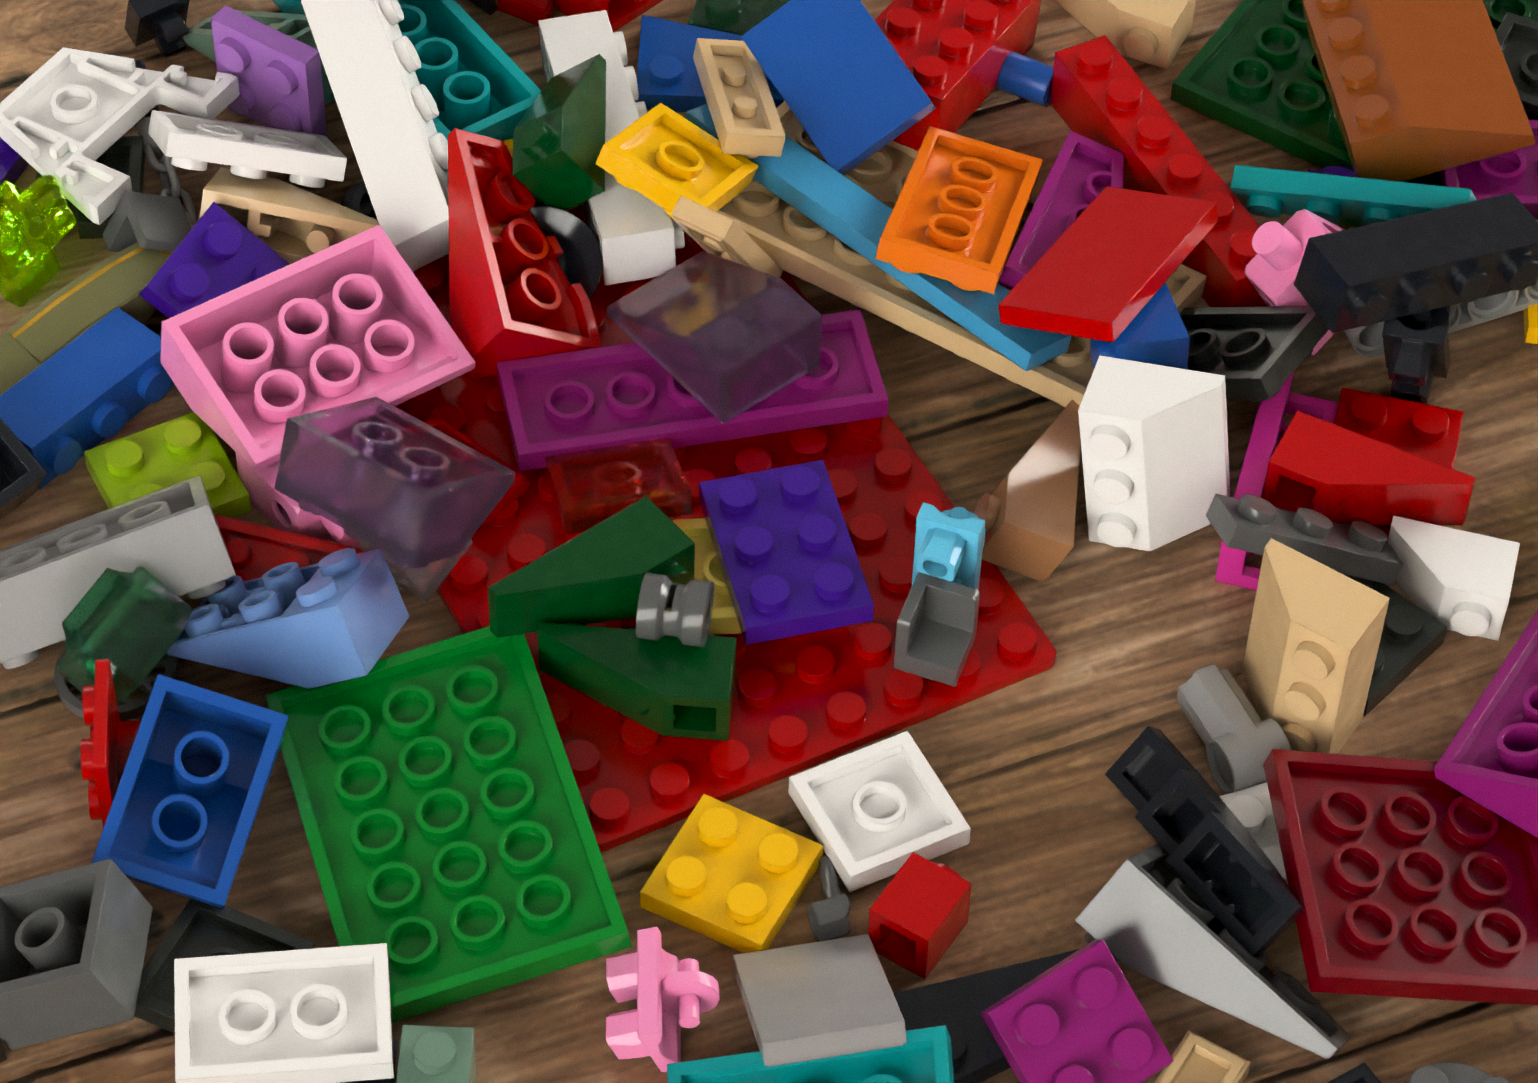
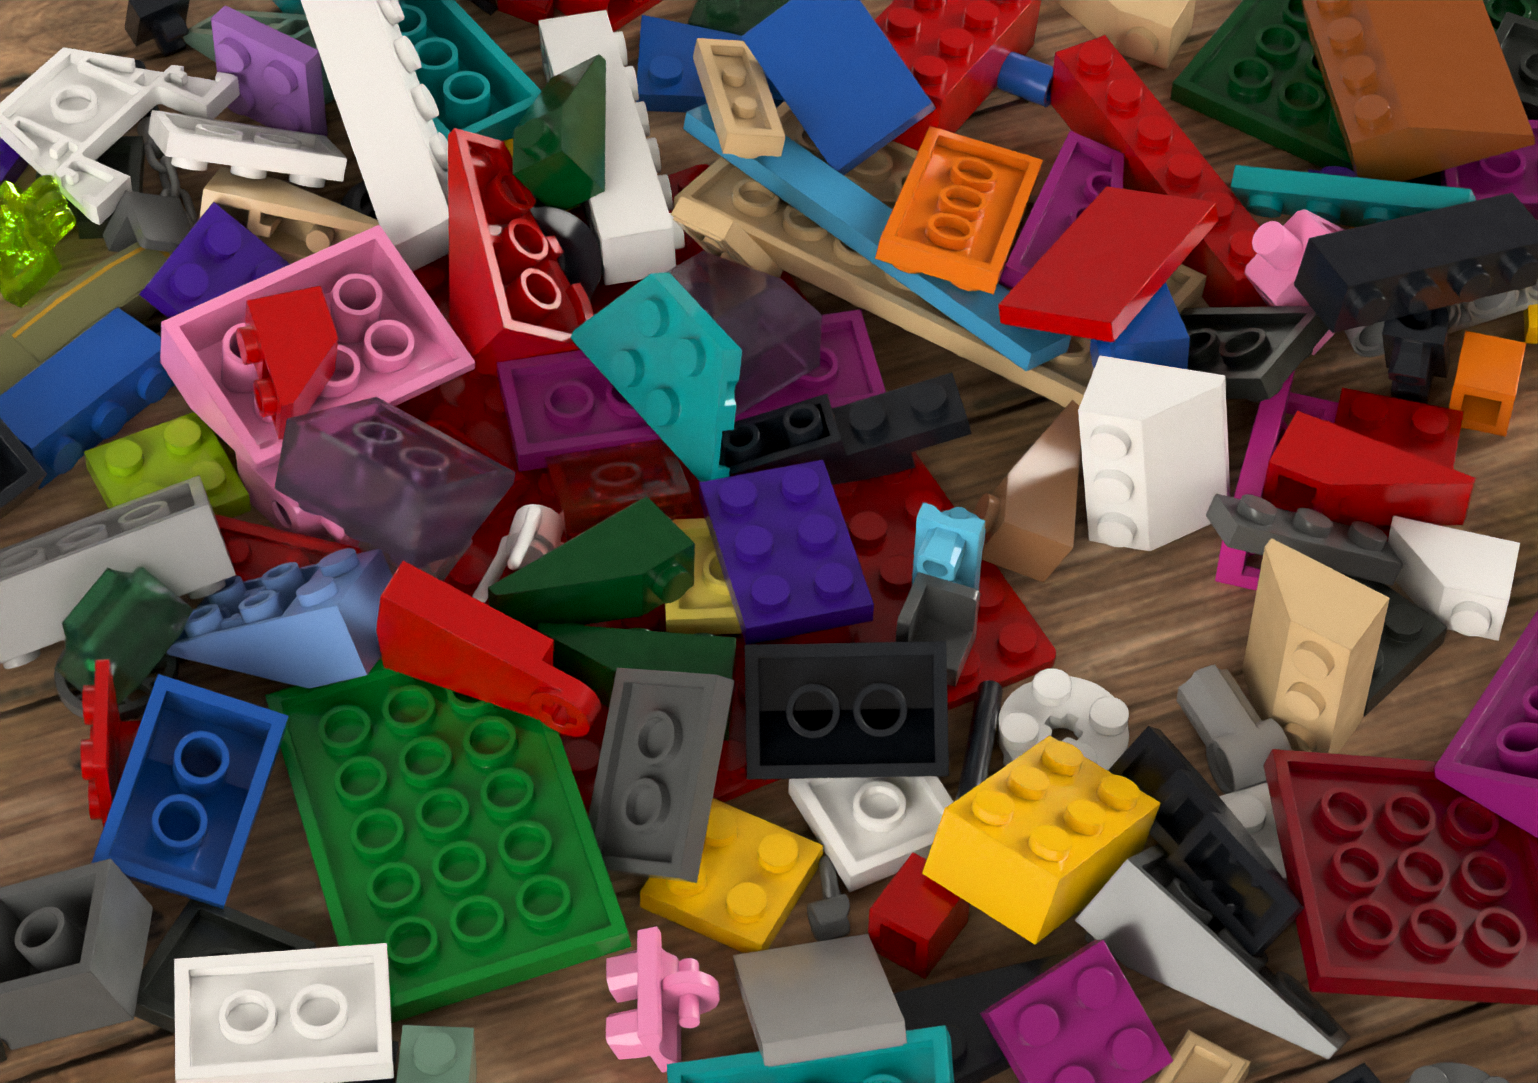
(292, 350): none -> red slope
(478, 652): none -> red piece
(531, 535): none -> white plant
(659, 771): none -> dark grey plate
(669, 367): none -> teal wing
(674, 158): yellow plate -> none
(674, 610): dark grey wheel -> none
(846, 710): none -> black slope
(853, 440): none -> black slope
(980, 736): none -> black bar
(1039, 838): none -> yellow brick
(1068, 703): none -> white plate
(1487, 382): none -> orange brick

